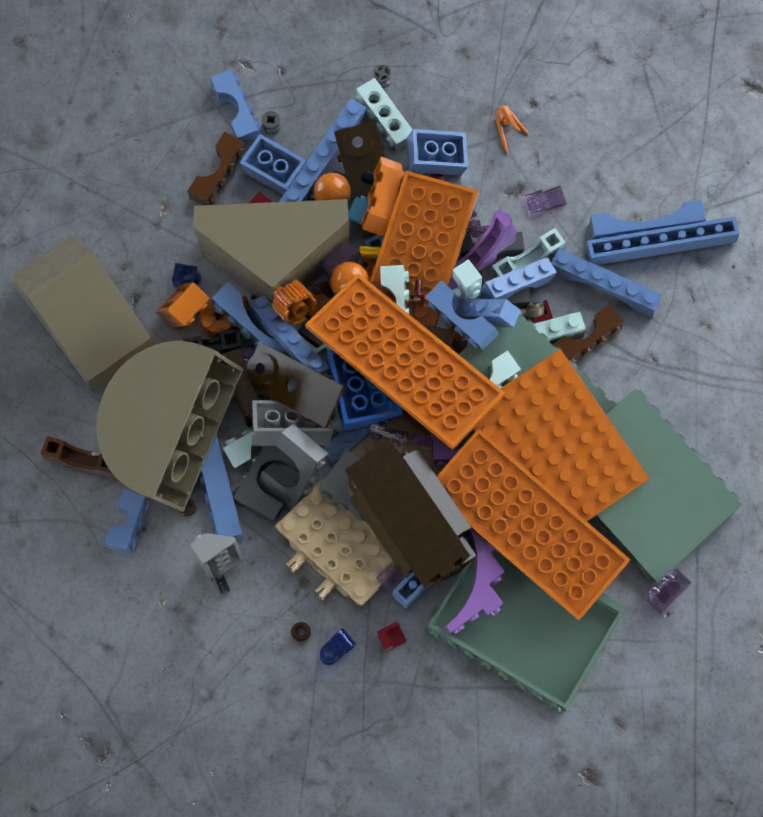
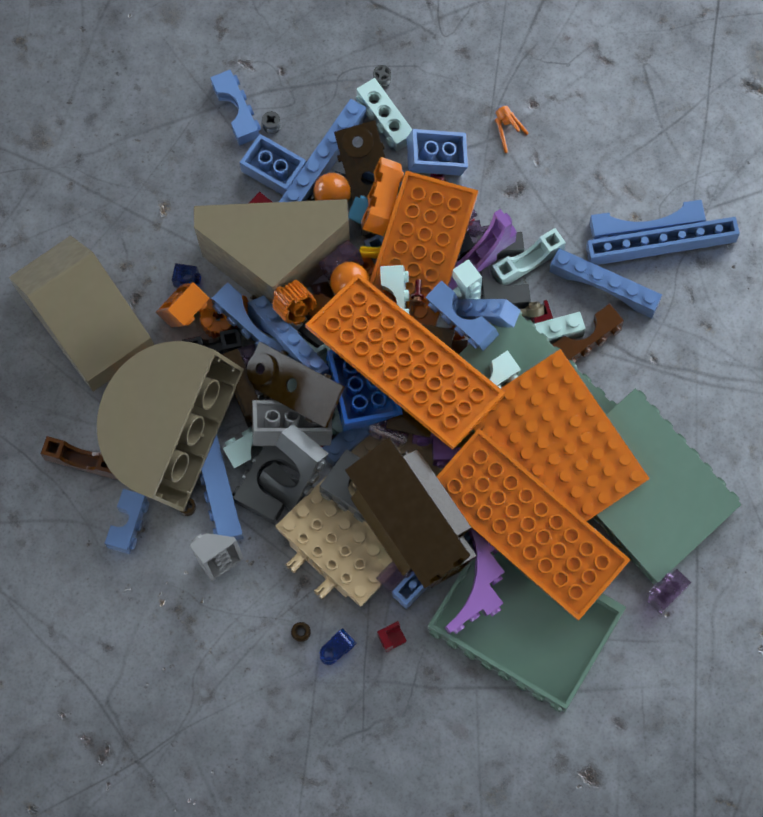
(205, 189): reddish brown arch -> none
(222, 584): black bush -> none
(531, 275): medium blue arch -> none
(546, 200): clear purple slope -> none

